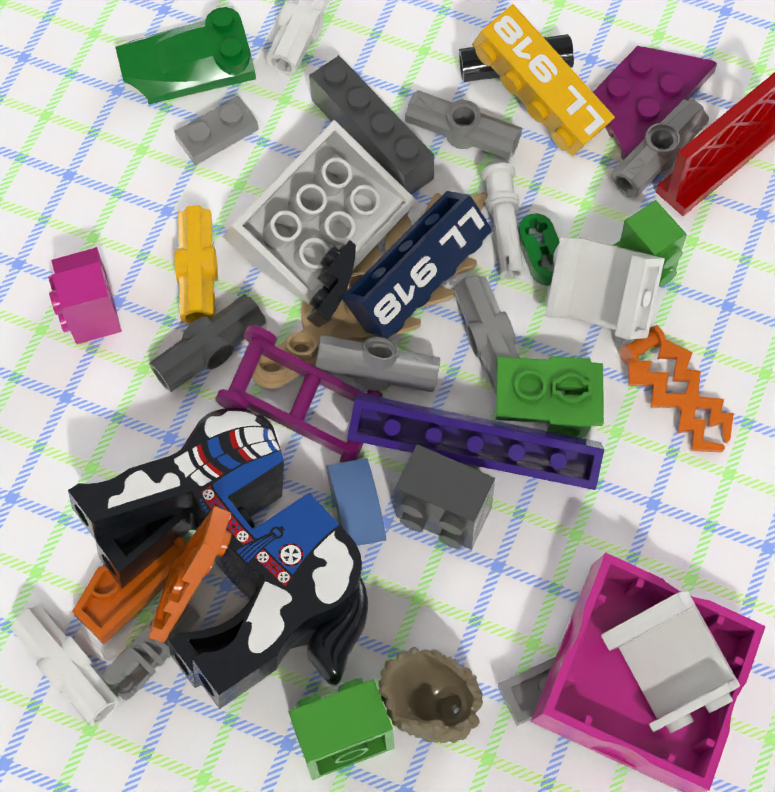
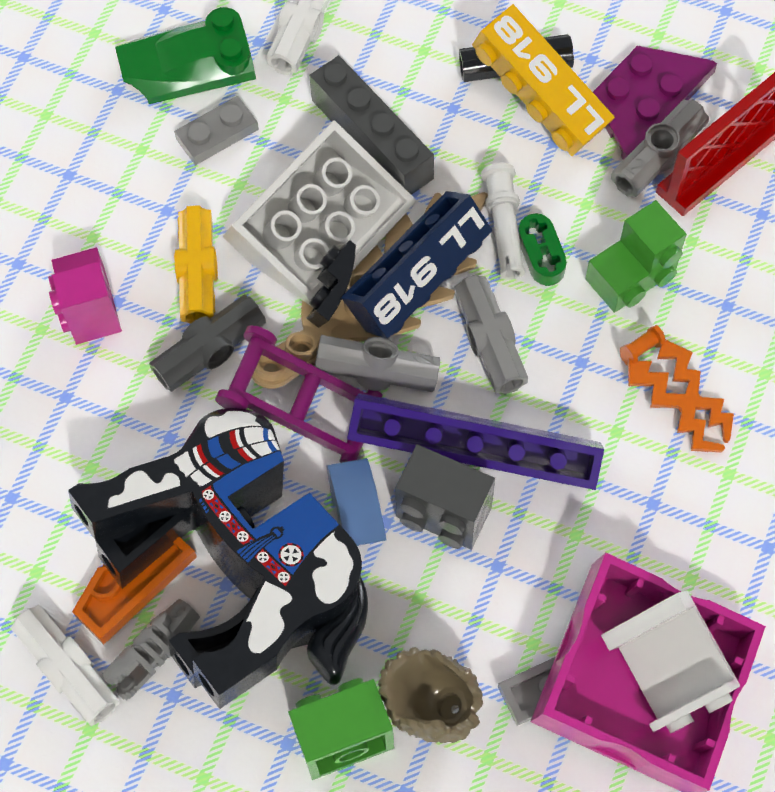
(188, 571): orange wing -> none
(481, 132): light grey piece -> none
(532, 393): bright green piece -> none
(604, 286): white panel -> none

